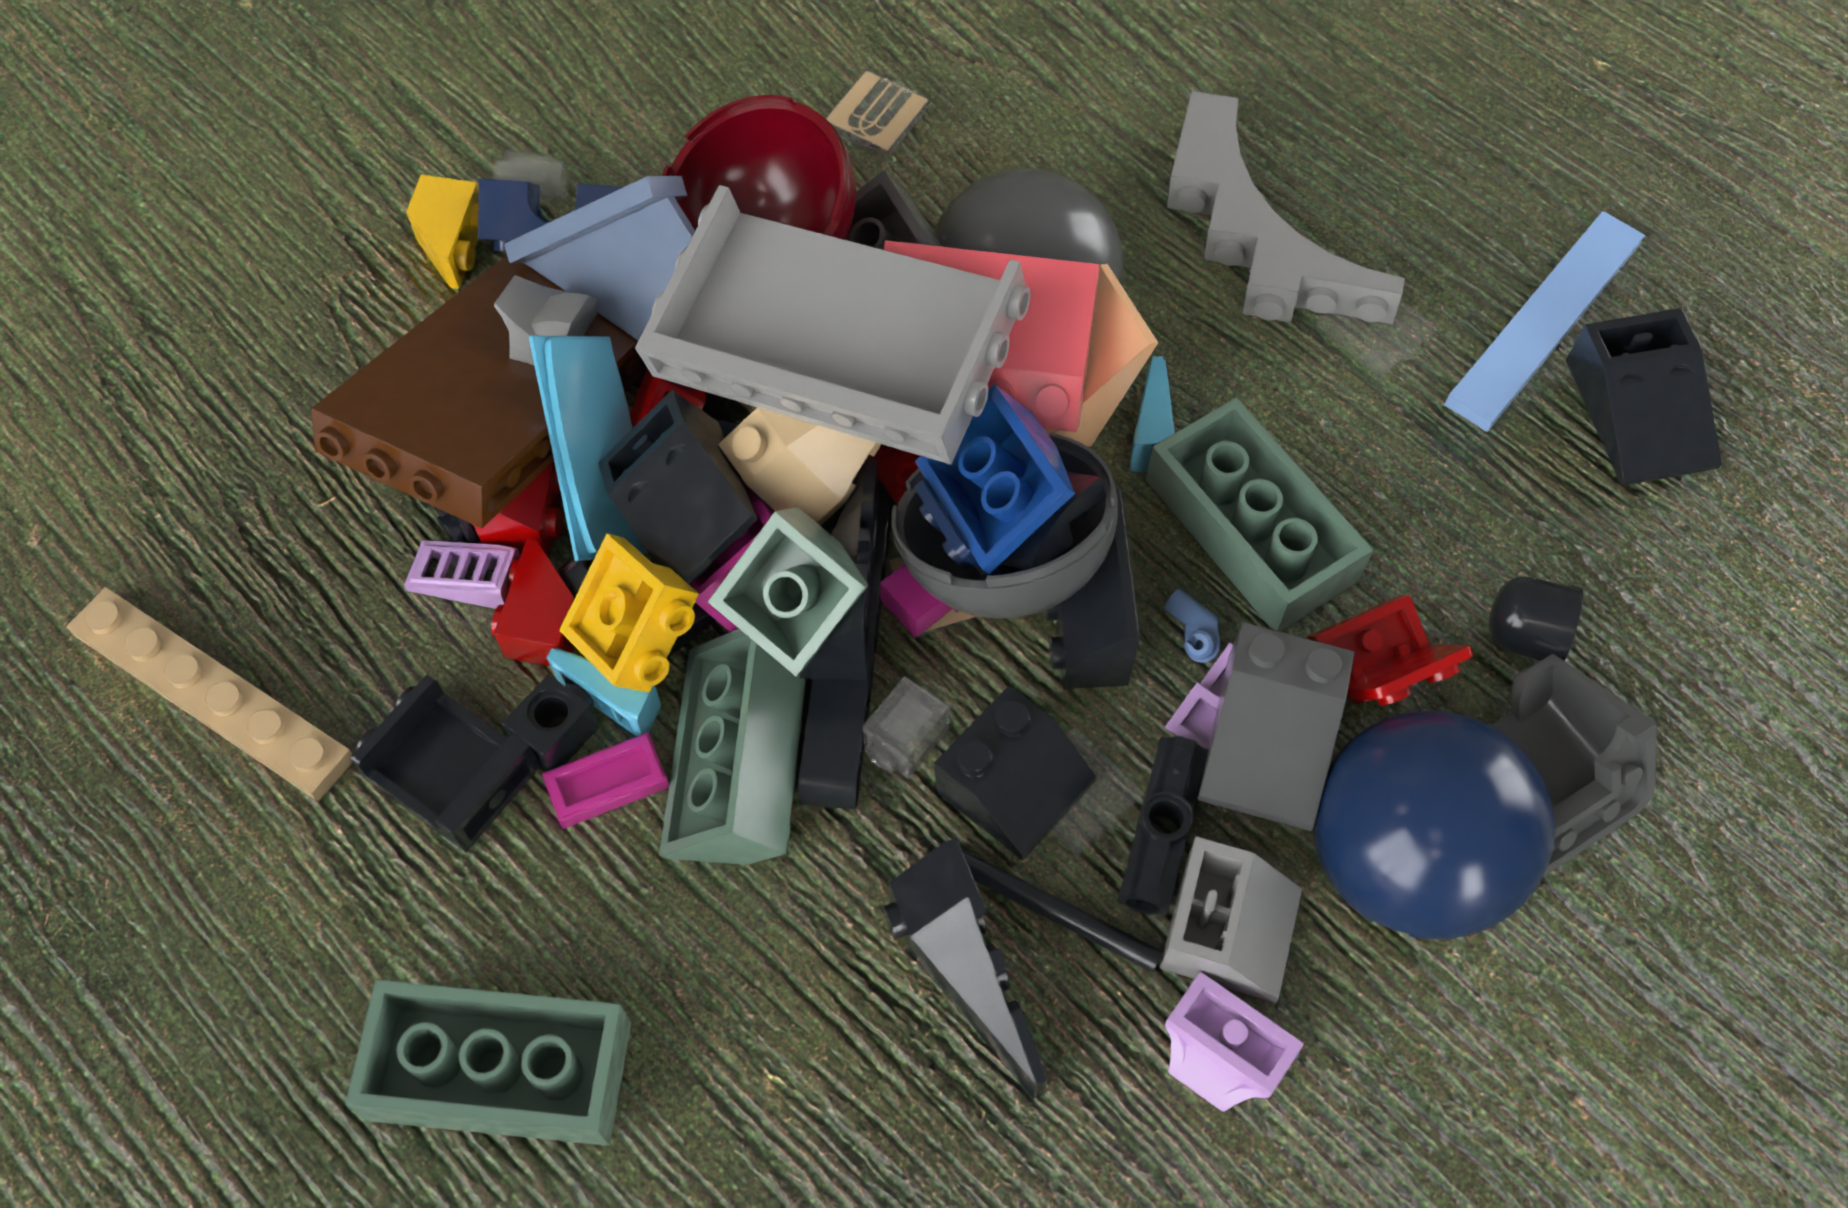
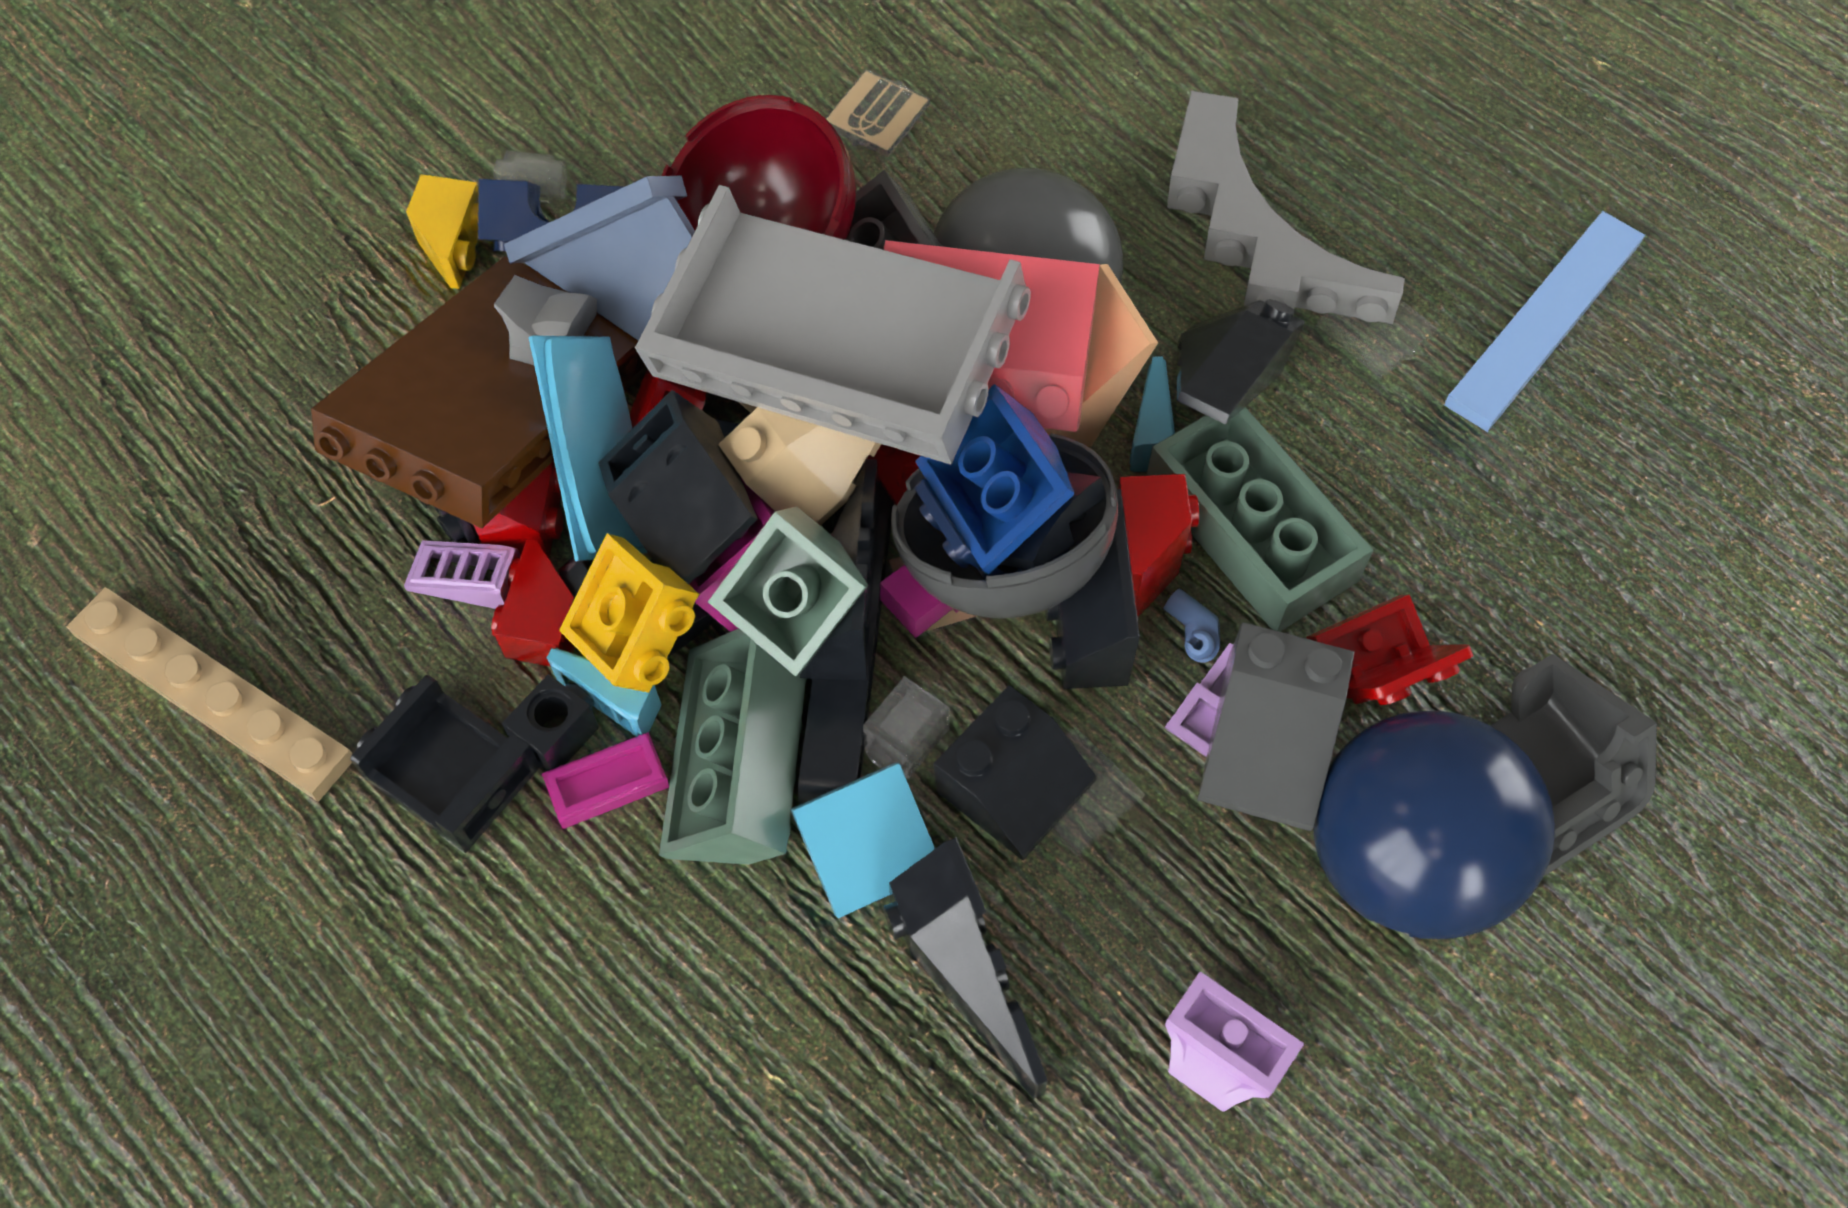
(490, 1062): sand green brick -> none
(863, 837): none -> medium azure tile
(1063, 913): black bar -> none
(1154, 855): black piece -> none
(1157, 530): none -> red slope
(1232, 920): light grey slope -> none
(1235, 357): none -> black wedge
(1535, 617): black helmet -> none
(1647, 395): black slope -> none

